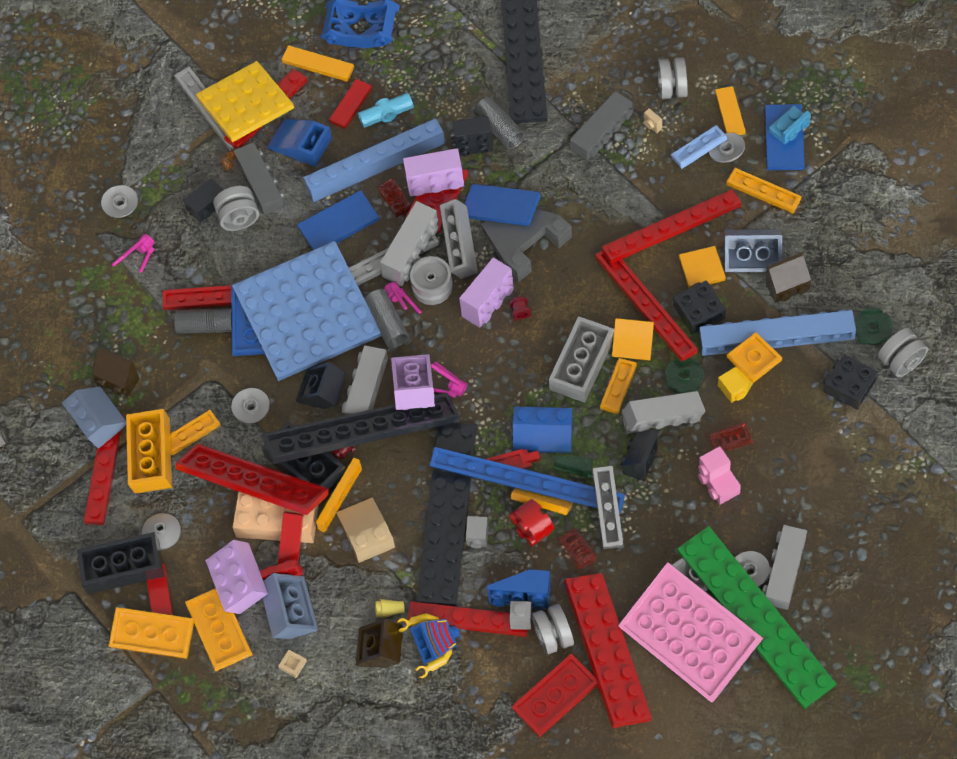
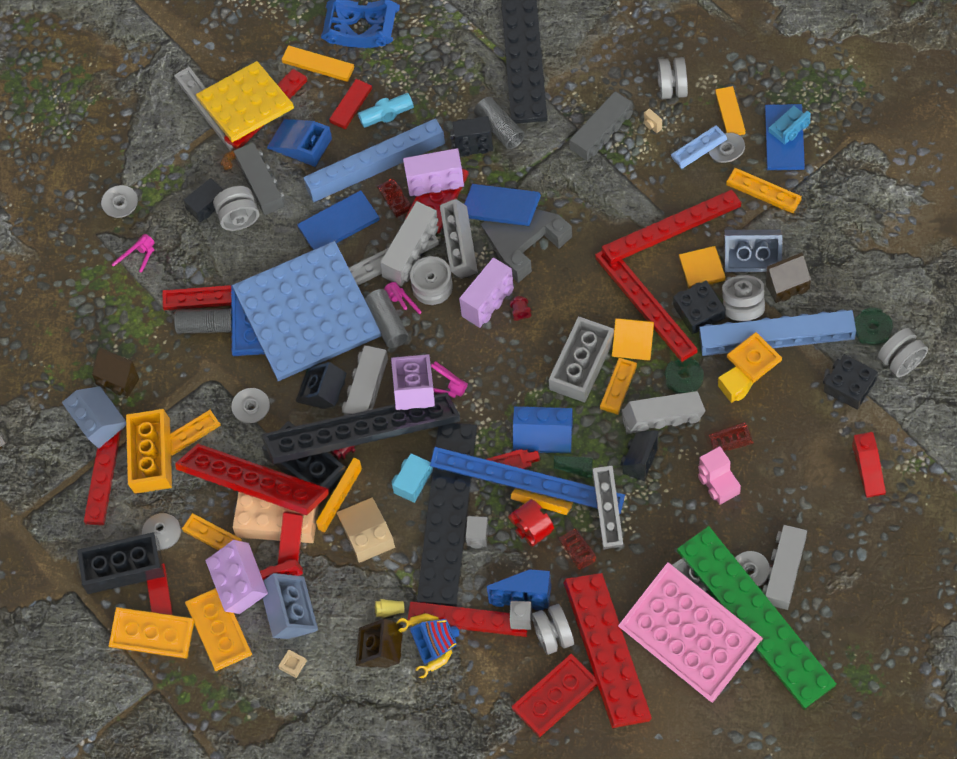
(208, 532): none -> light orange tile
(412, 477): none -> medium azure brick
(743, 297): none -> light grey wheel
(869, 464): none -> red slope

